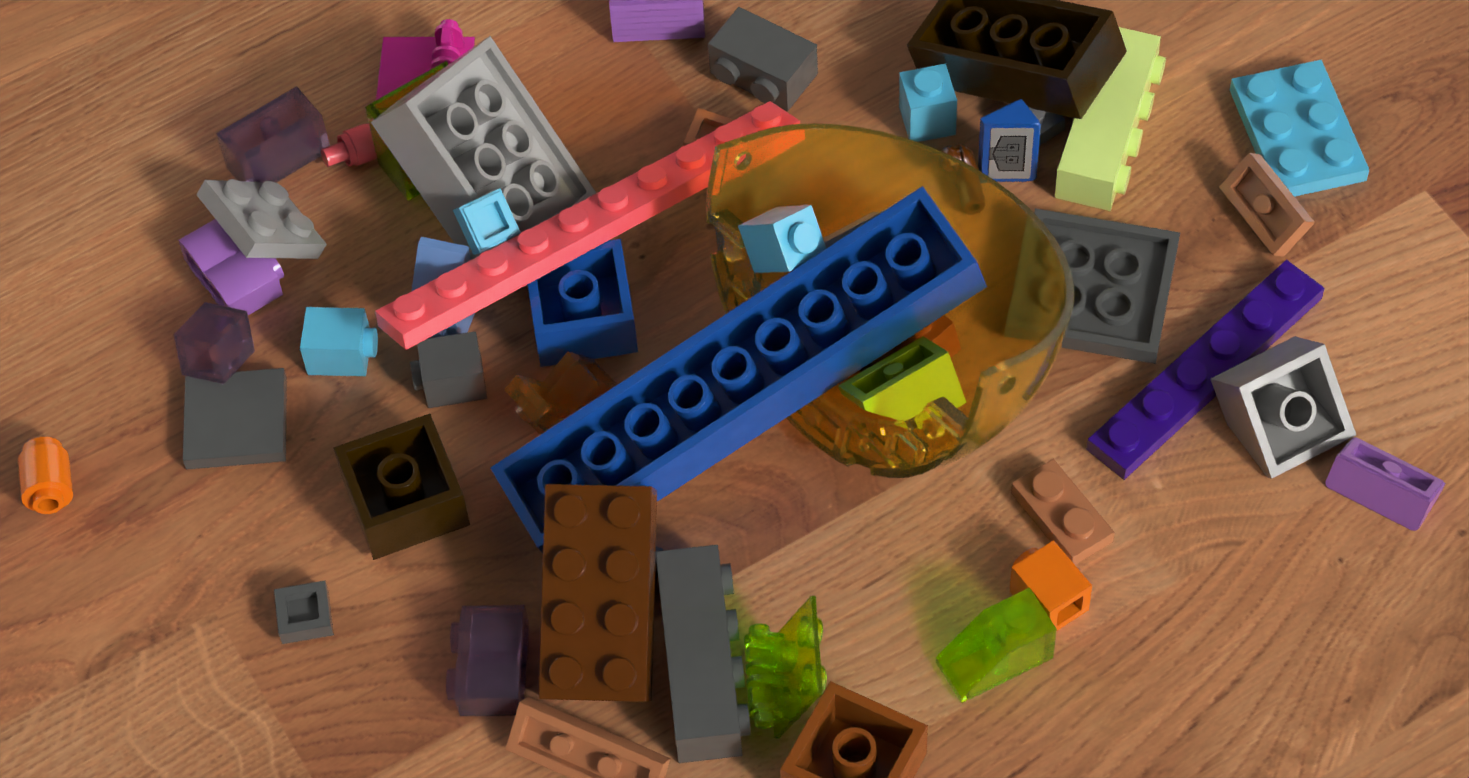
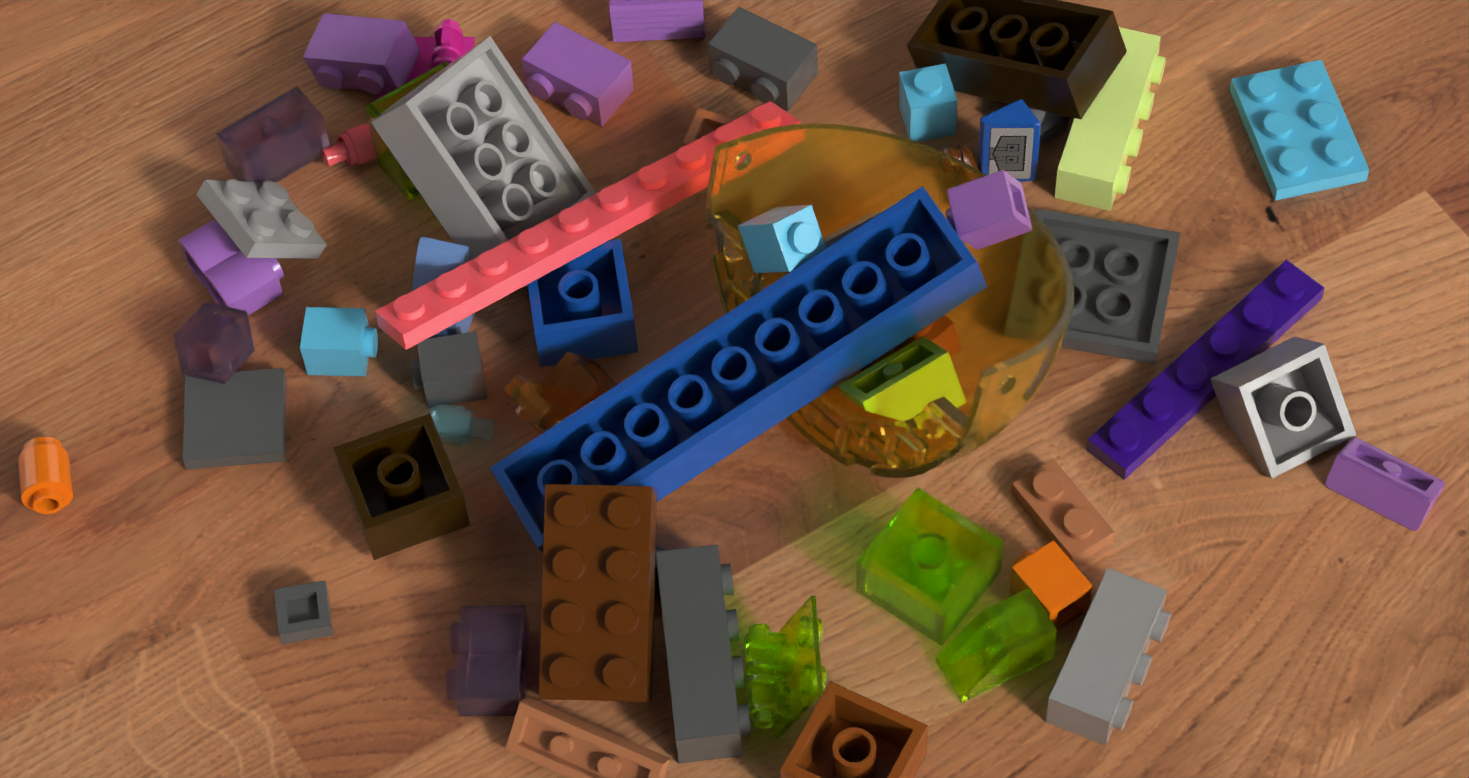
(361, 53): none -> medium lavender brick
(458, 425): none -> clear light blue cylinder
(486, 221): medium azure tile -> none
(578, 74): none -> medium lavender brick
(929, 566): none -> clear neon green brick
(988, 210): none -> medium lavender brick
(1108, 657): none -> light grey brick
(1266, 204): nougat plate -> none

